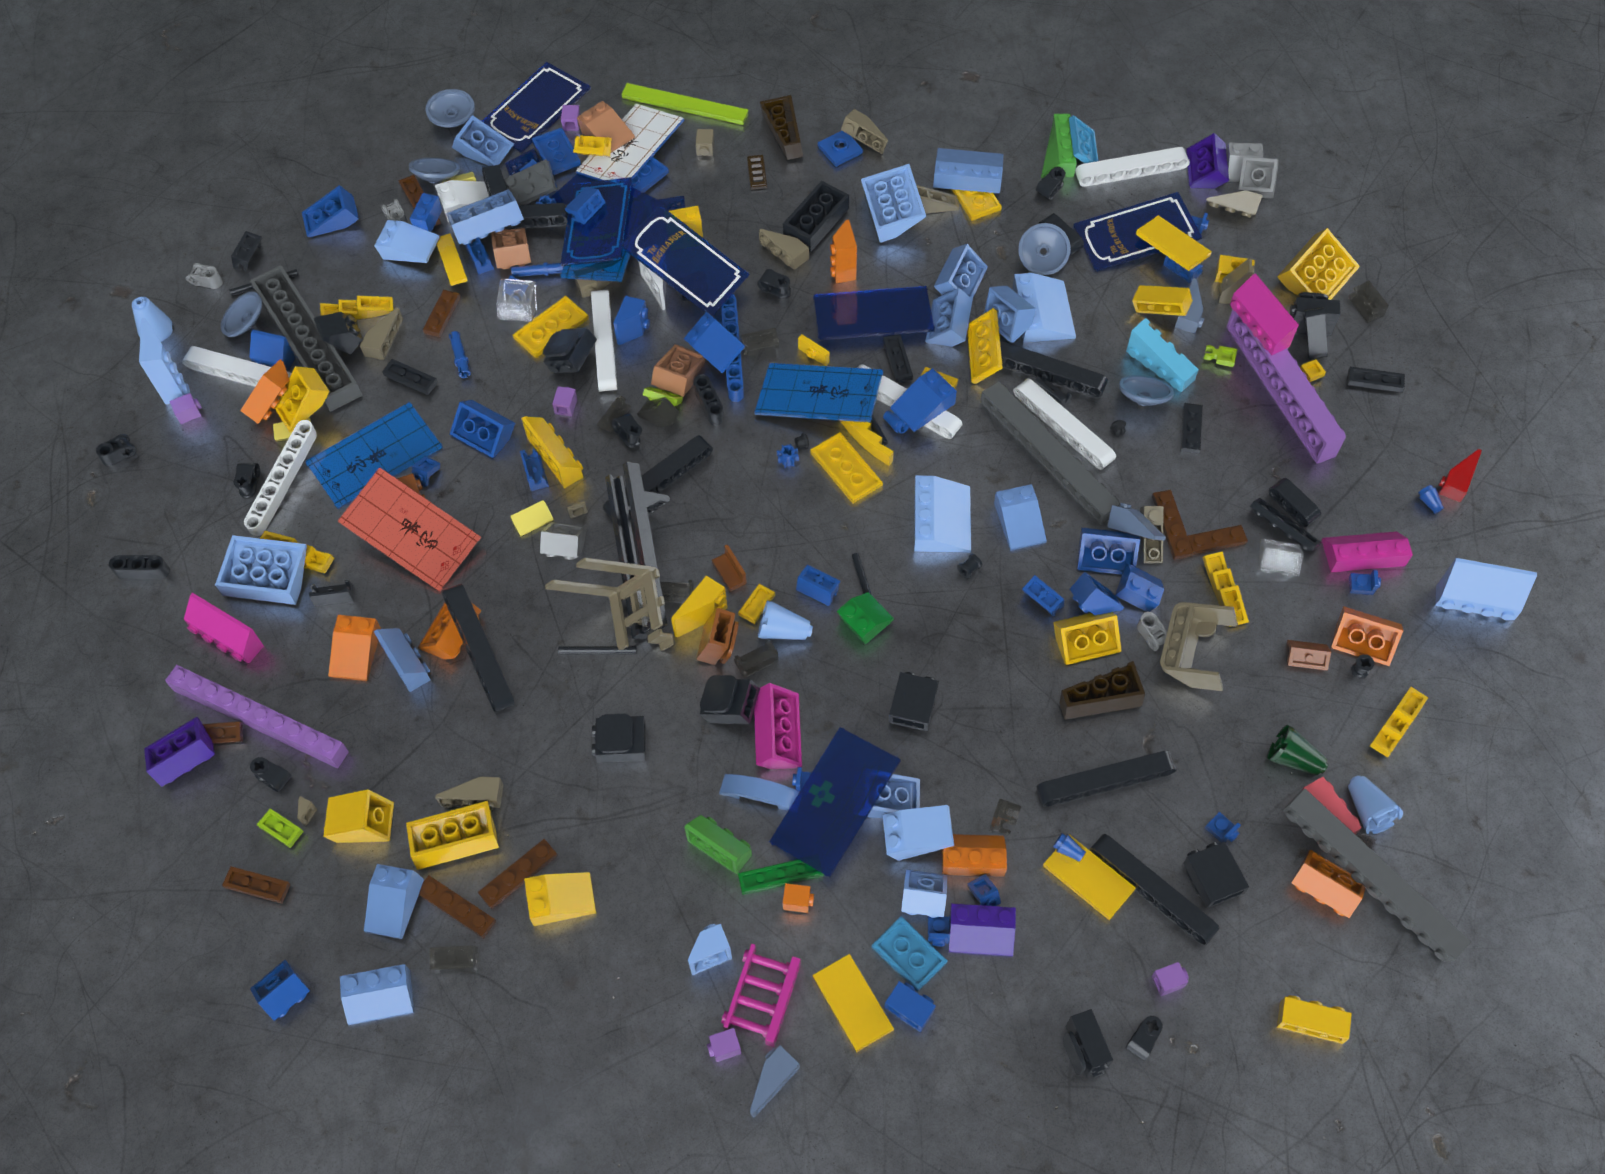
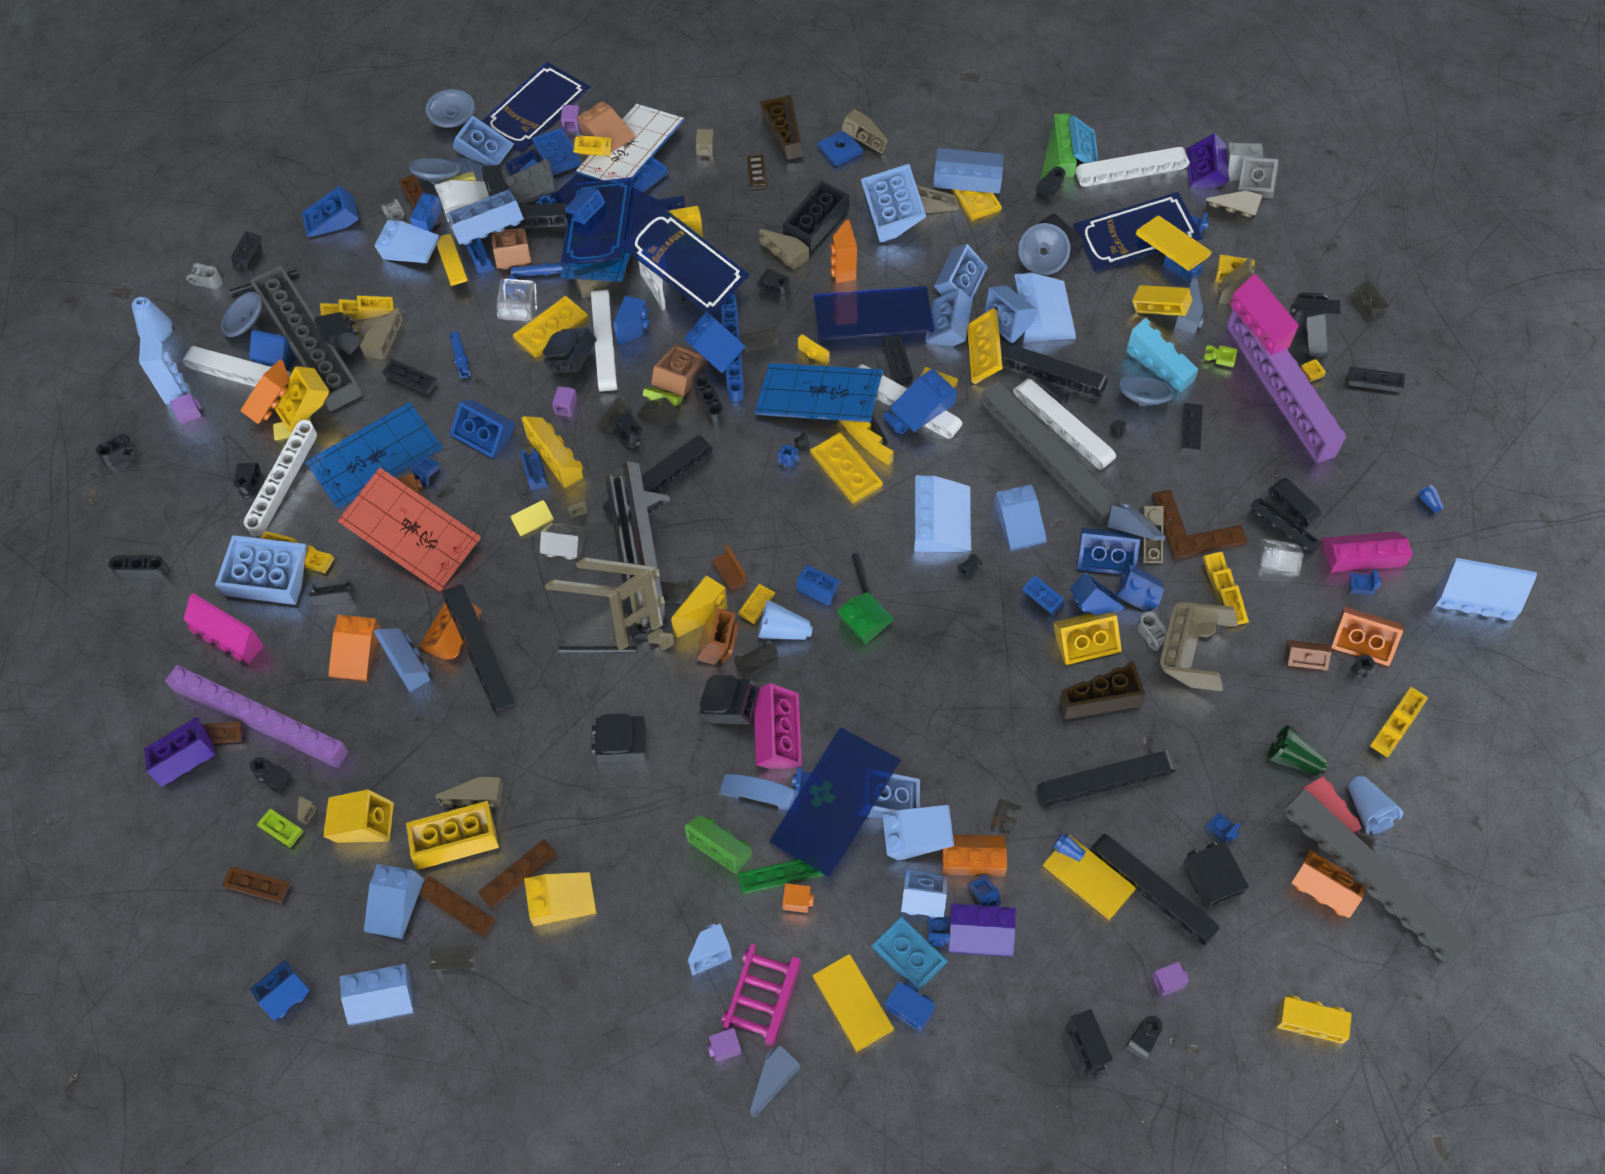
(441, 313): reddish brown plate -> none
(685, 104): lime tile -> none
(913, 701): black brick -> none
(1319, 266): yellow slope -> none
(1459, 478): red slope -> none

